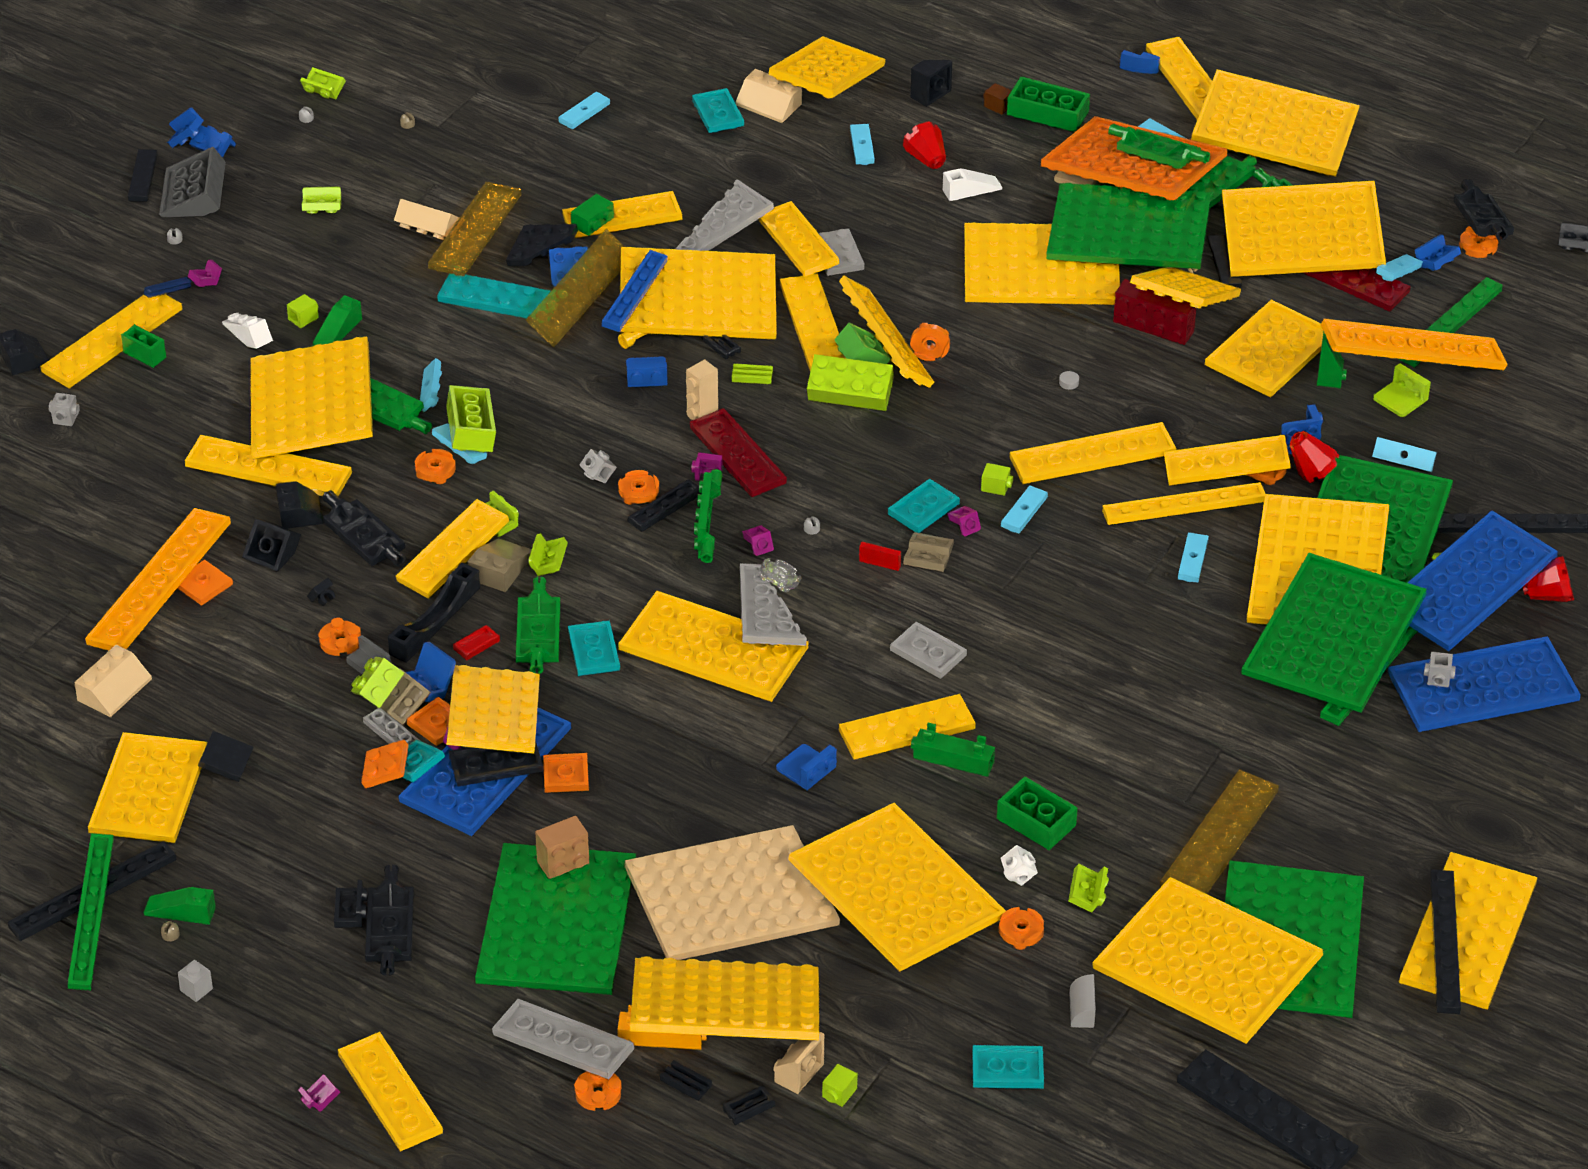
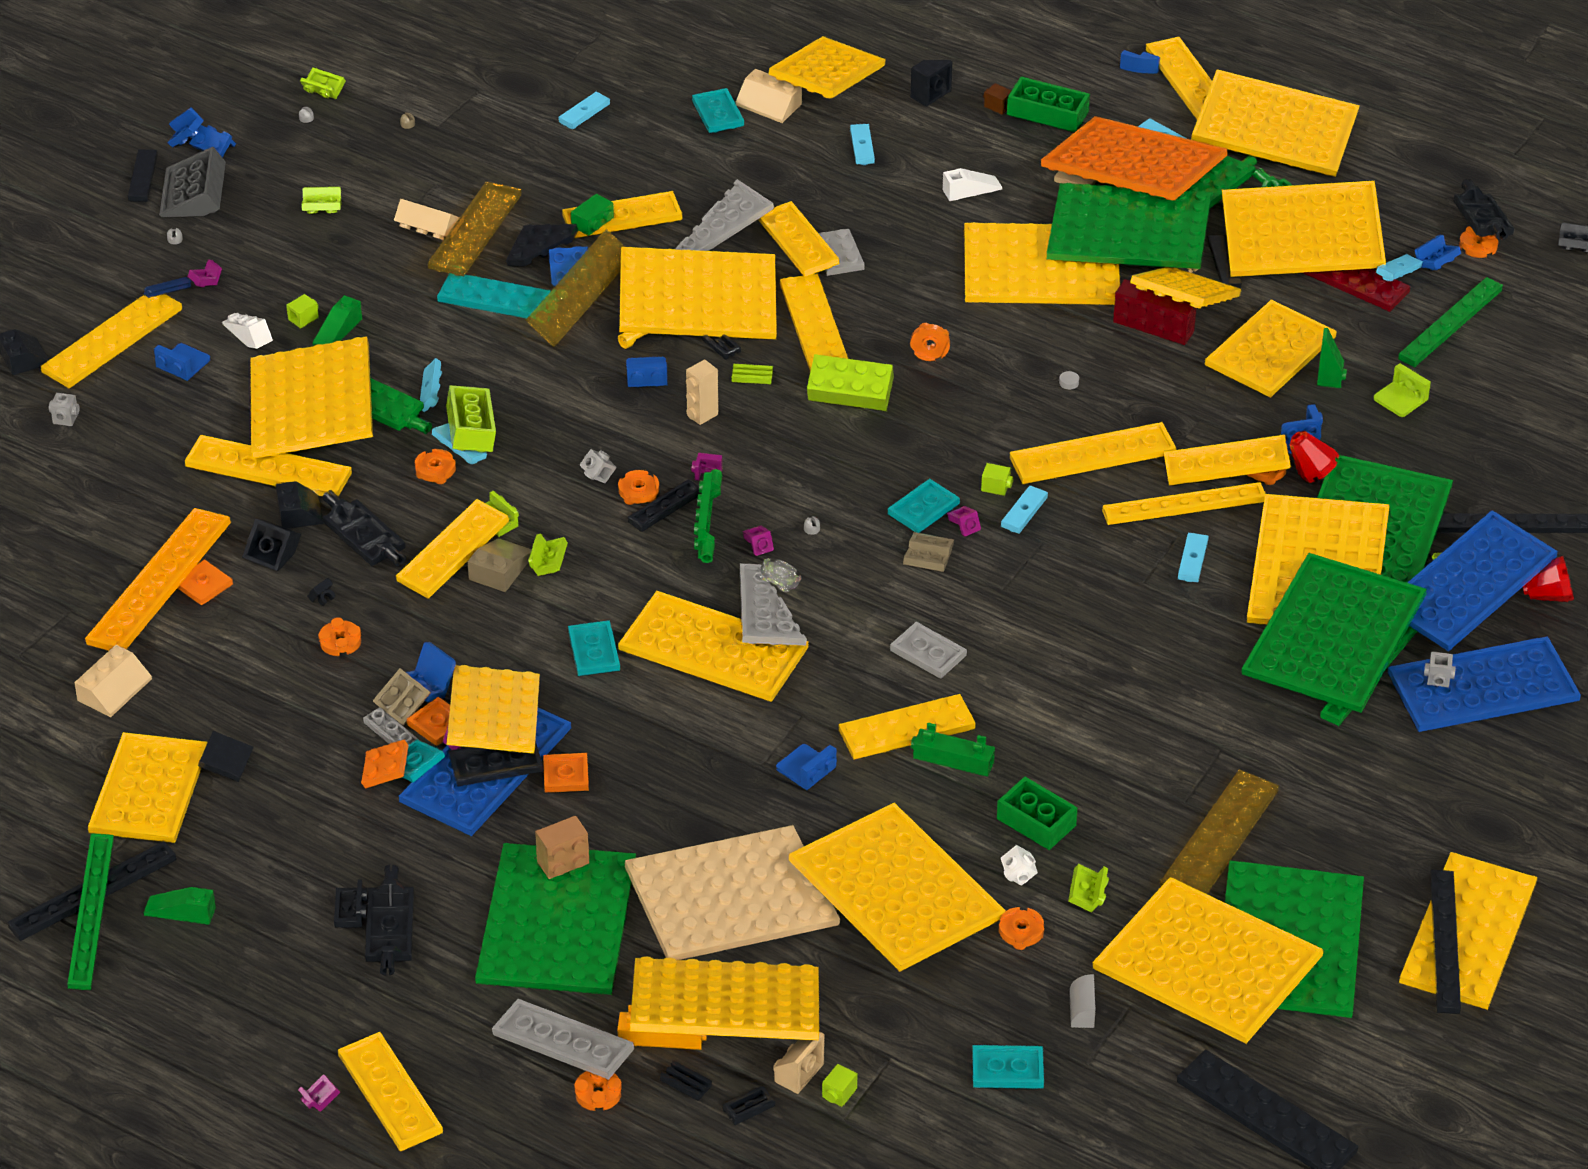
(143, 346): green brick -> none
(173, 931): dark tan hinge -> none
(180, 361): none -> blue bracket
(195, 980): light grey brick -> none
(366, 651): dark grey panel -> none
(377, 680): lime bracket -> none
(410, 637): black arch -> none
(476, 642): red tile -> none
(538, 627): green plate -> none
(634, 291): blue plate -> none
(739, 452): dark red plate -> none
(861, 345): bright green brick -> none
(880, 556): red tile -> none
(886, 332): yellow plate -> none
(926, 144): red cone -> none
(1157, 147): green plate -> none
(1392, 451): medium azure tile -> none
(1413, 344): light orange plate -> none

